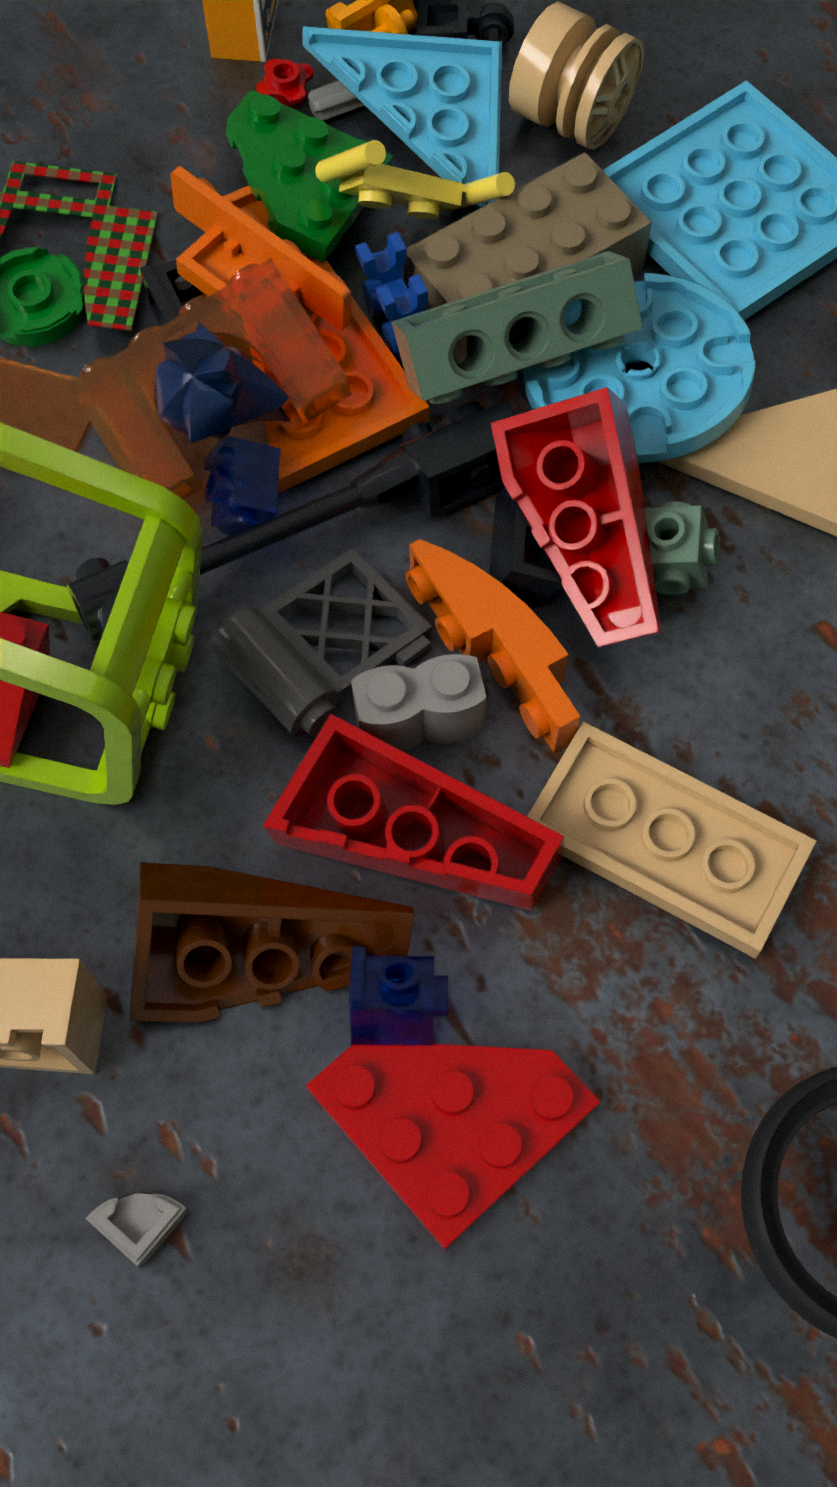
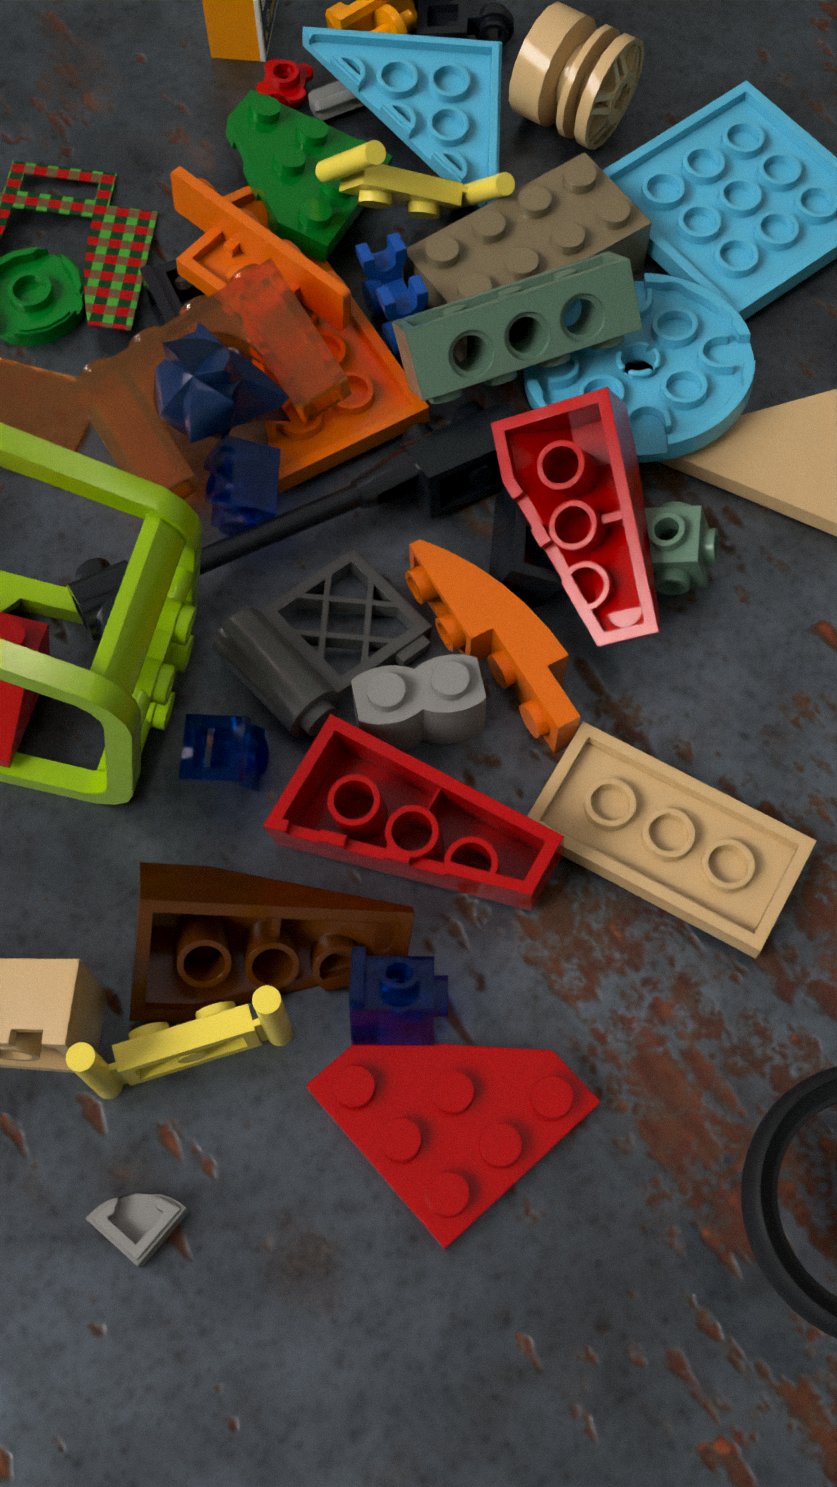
(162, 1049): none -> light yellow plate
(237, 752): none -> clear blue brick

